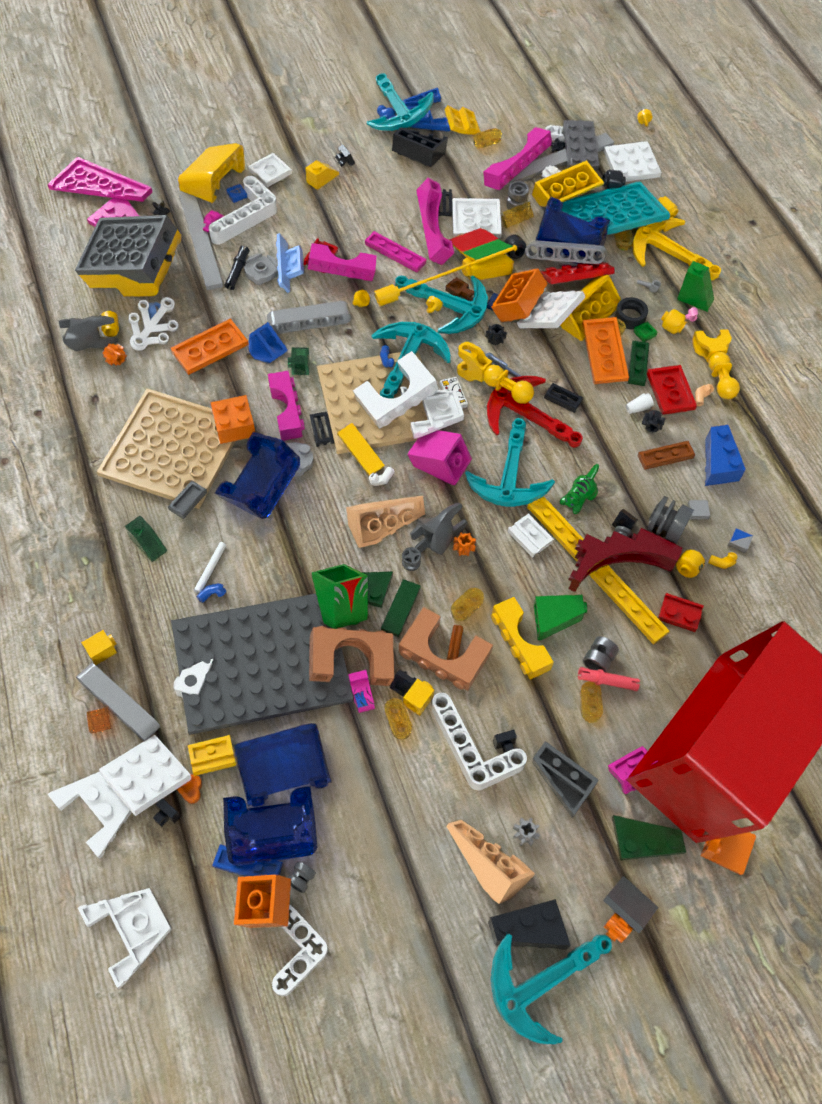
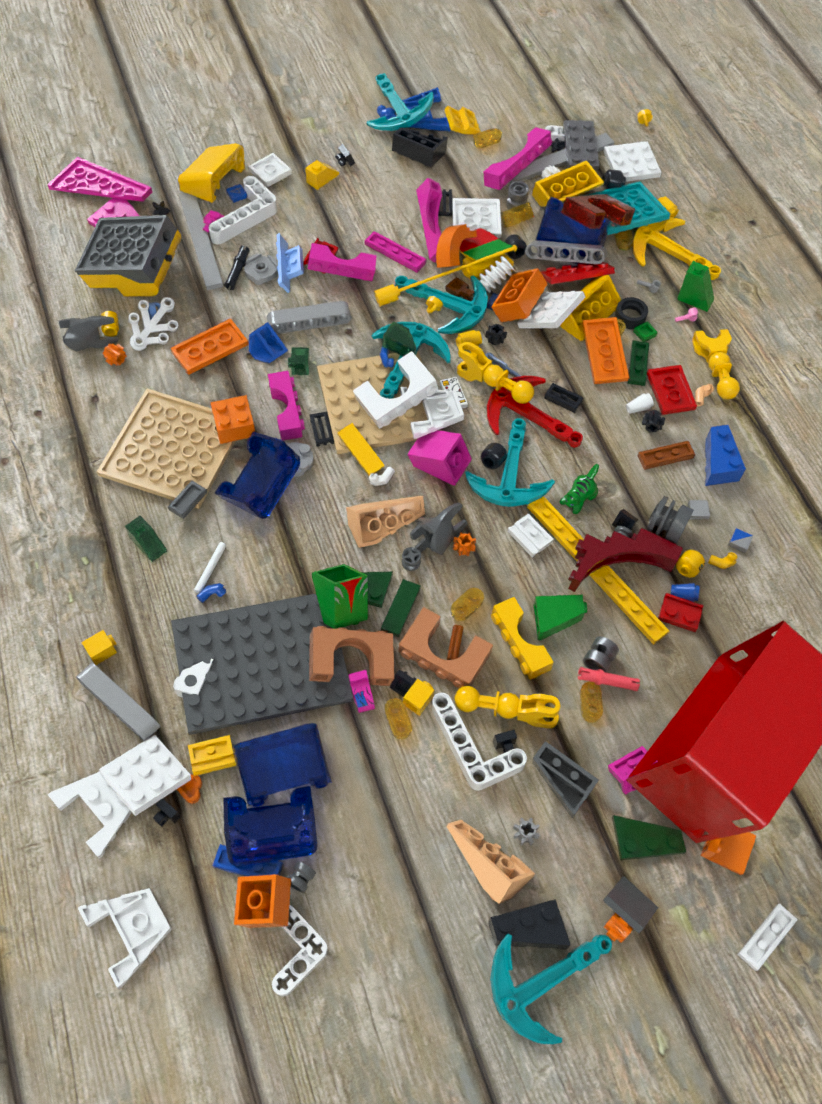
(99, 720): clear orange tile -> none
(361, 298): yellow tile -> none
(398, 339): none -> clear green slope
(449, 245): none -> orange arch
(469, 336): none -> yellow brick
(493, 455): none -> black head
(496, 273): none -> white piece
(527, 708): none -> yellow piece
(592, 210): none -> clear red arch
(673, 321): yellow head -> none
(686, 591): none -> blue cone
(767, 937): none -> white tile

